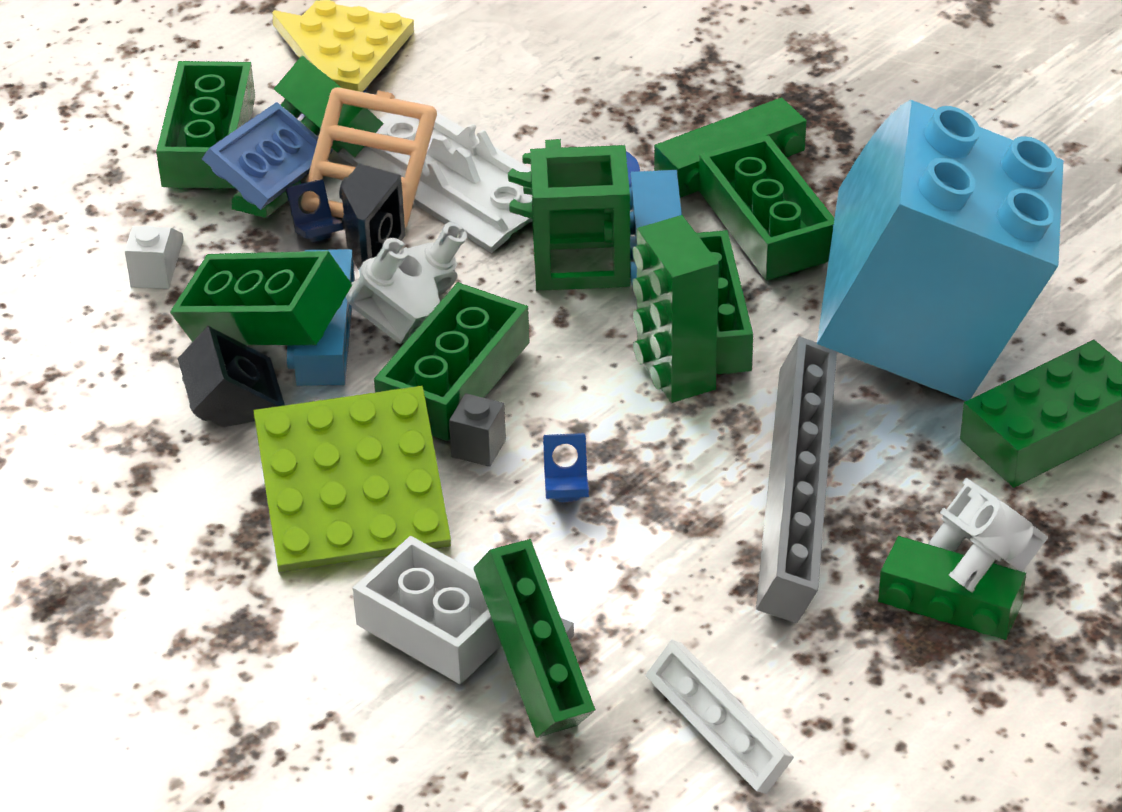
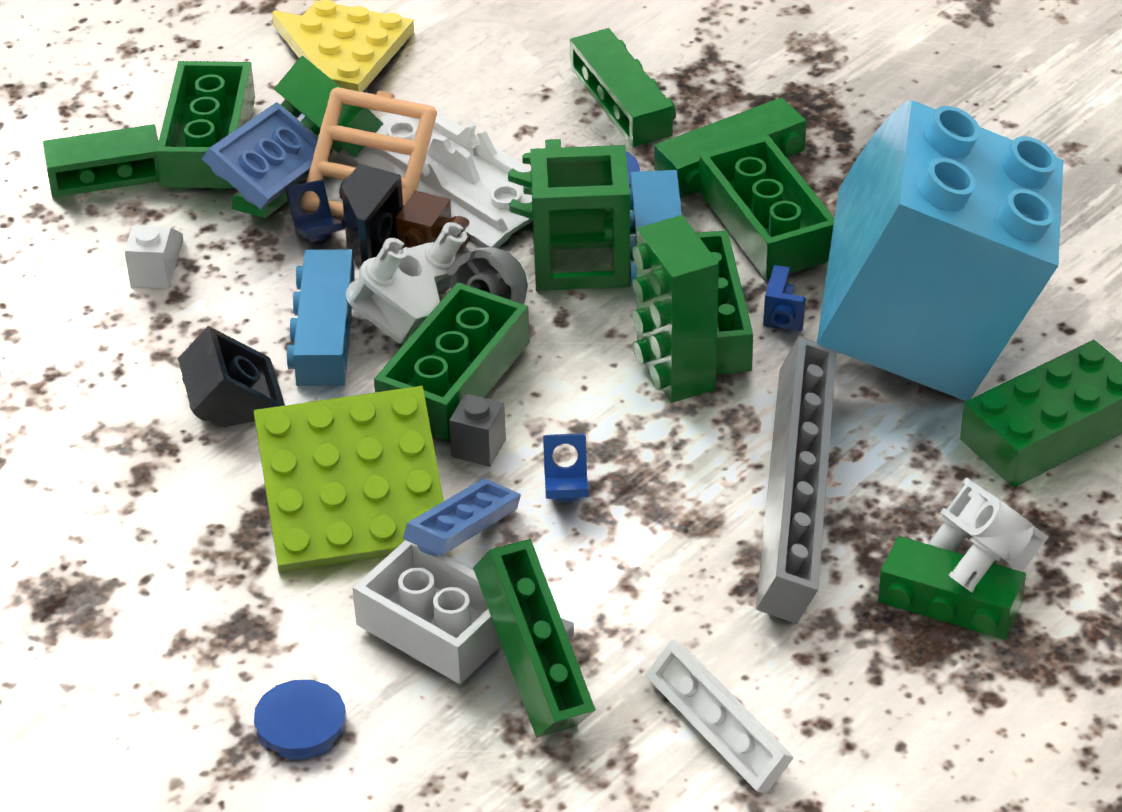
(102, 160): none -> green brick
(263, 297): green brick -> none
(300, 719): none -> blue tile
(424, 219): none -> reddish brown brick
(461, 517): none -> medium blue plate
(491, 272): none -> light grey cylinder
(622, 87): none -> green brick
(781, 306): none -> blue bracket

